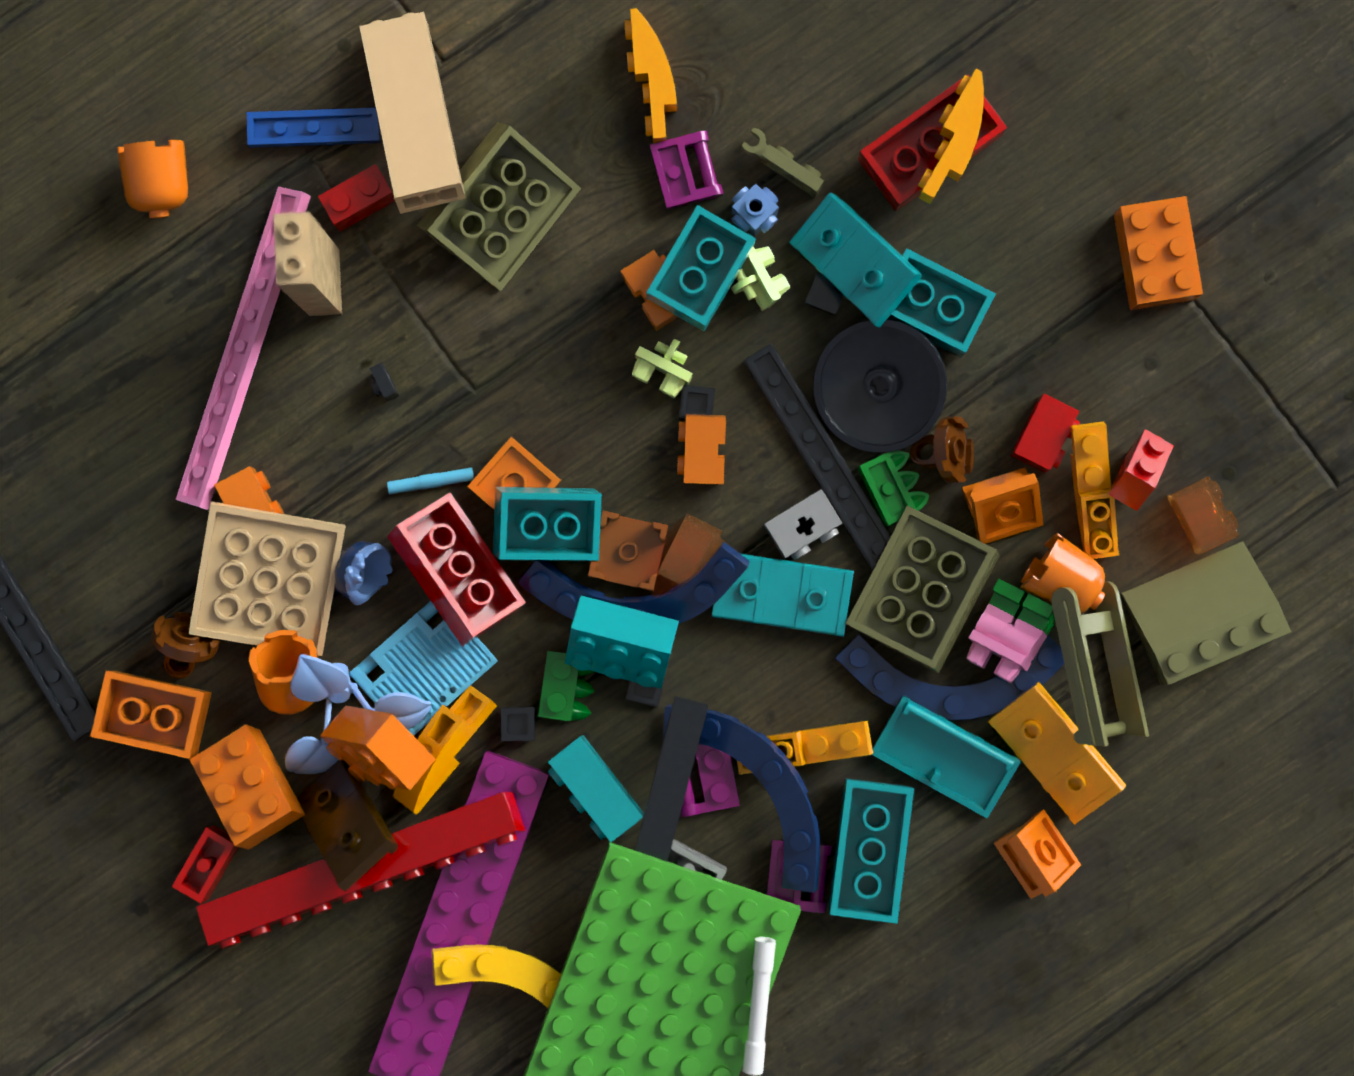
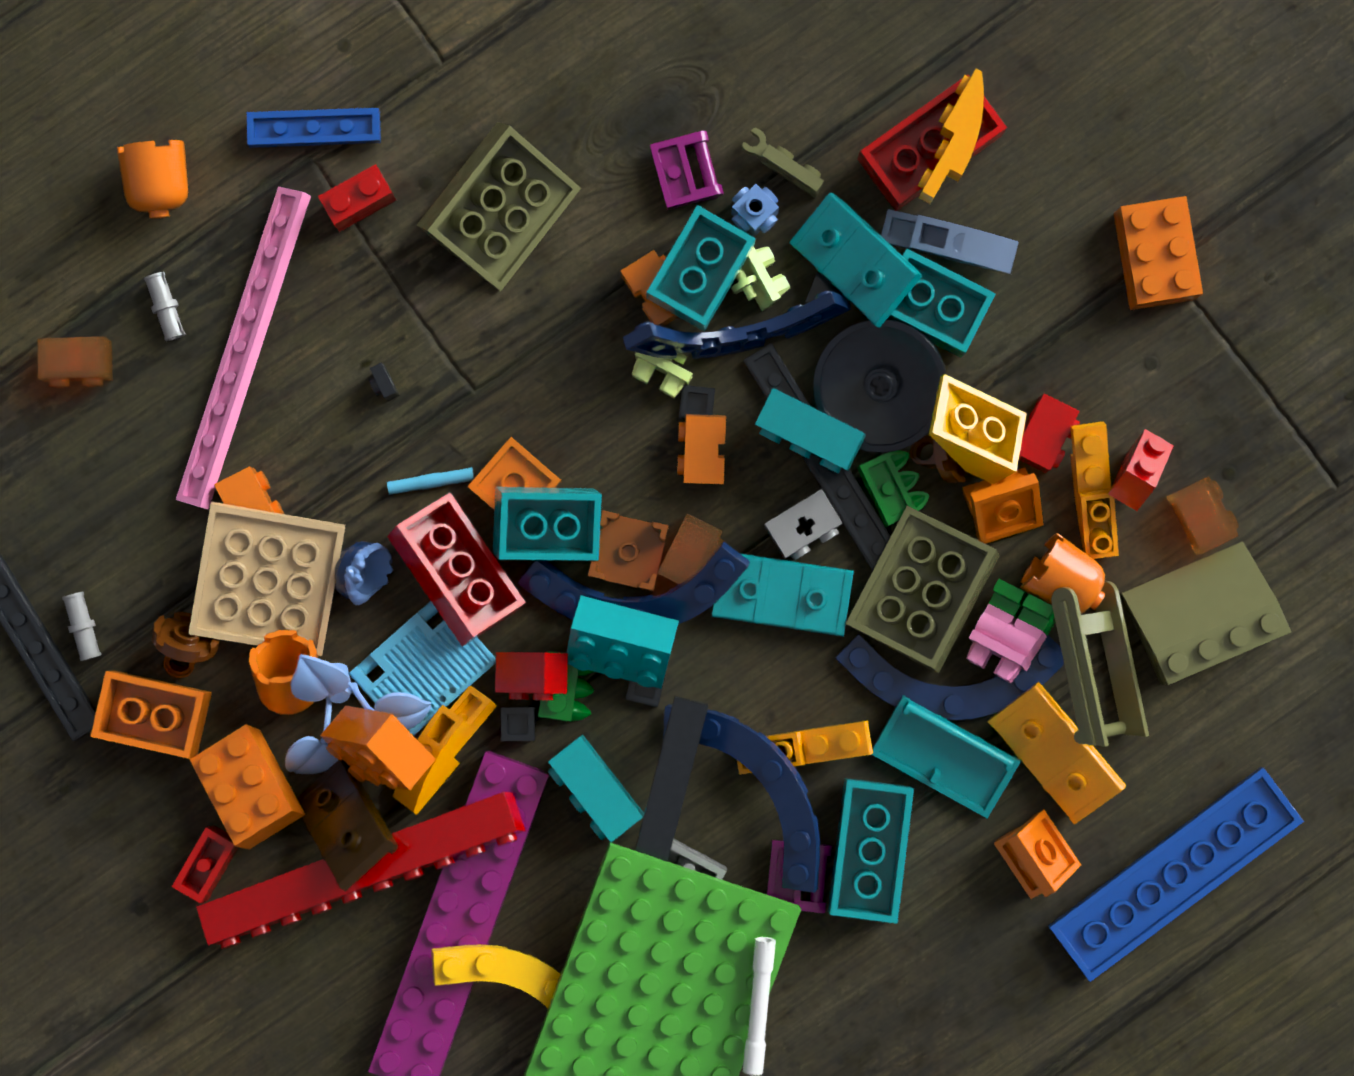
(75, 360): none -> clear orange brick
(81, 626): none -> light grey pin
(164, 306): none -> light grey pin
(307, 264): tan brick -> none
(412, 112): tan brick -> none
(531, 673): none -> red brick
(651, 65): light orange slope -> none
(666, 343): none -> dark blue plate
(716, 781): magenta plate -> none
(809, 431): none -> teal brick
(950, 241): none -> sand blue slope
(977, 430): none -> yellow slope
(1175, 874): none -> blue plate

